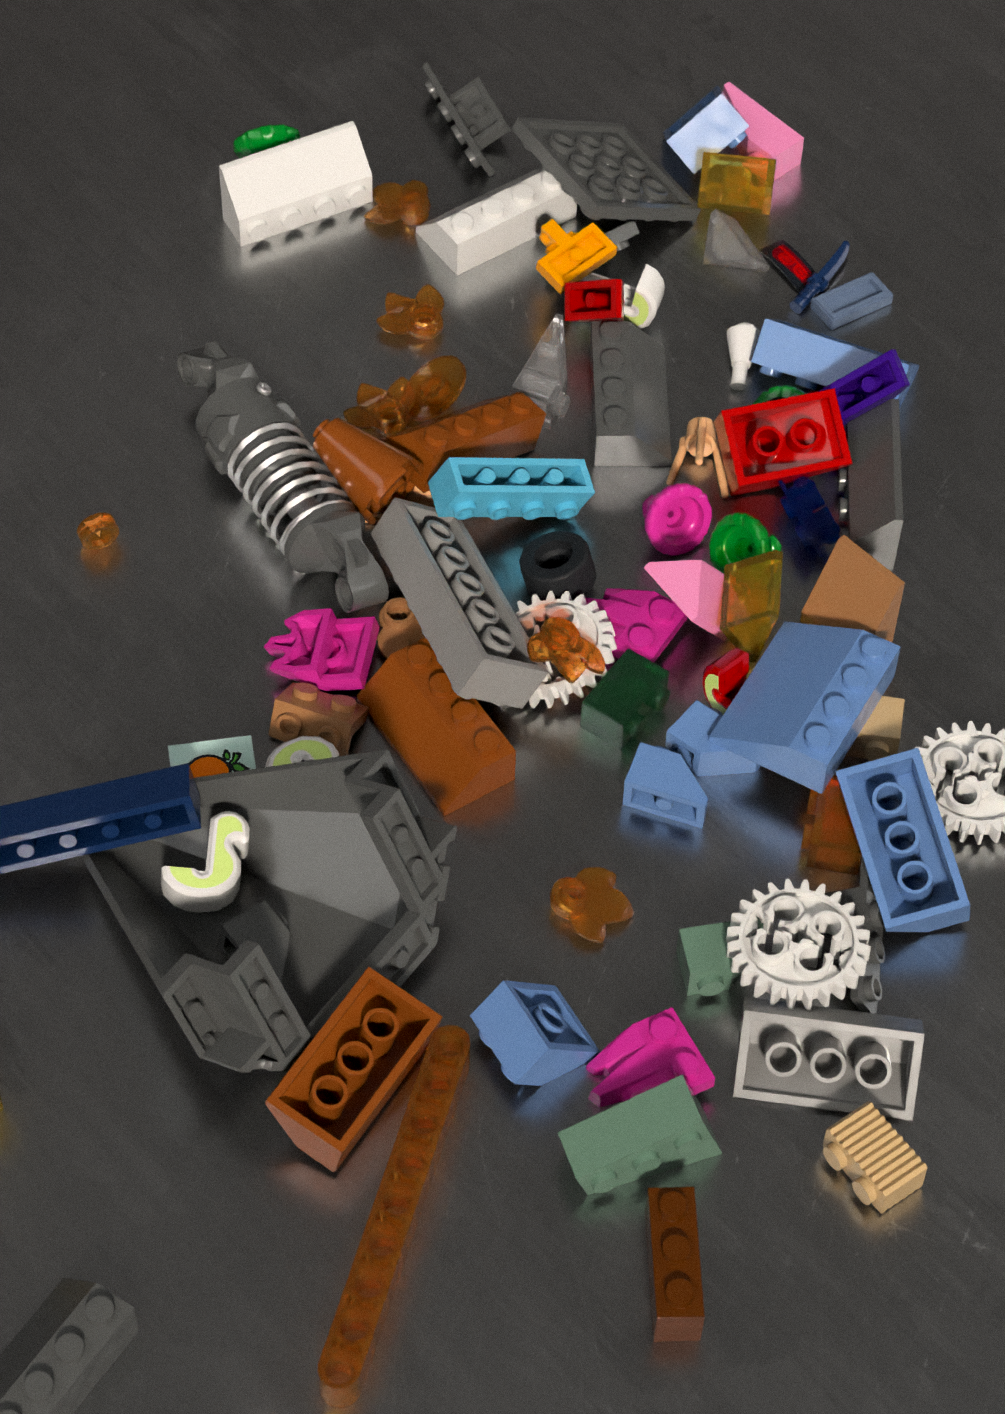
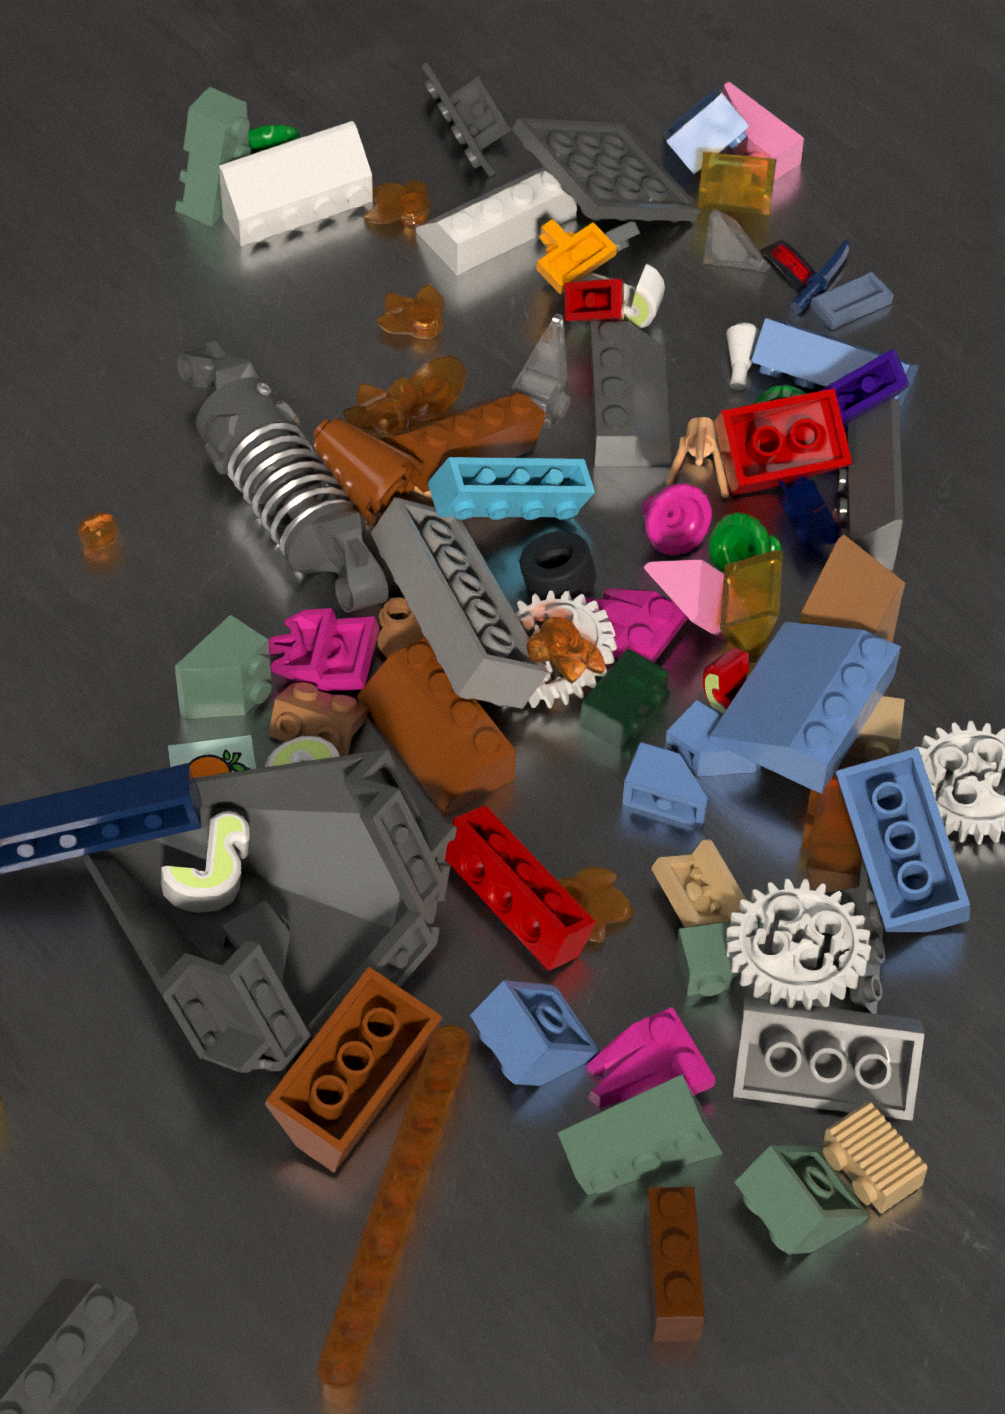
(213, 137): none -> sand green wedge
(224, 672): none -> sand green slope
(518, 888): none -> red brick
(699, 886): none -> tan bracket
(799, 1198): none -> sand green slope

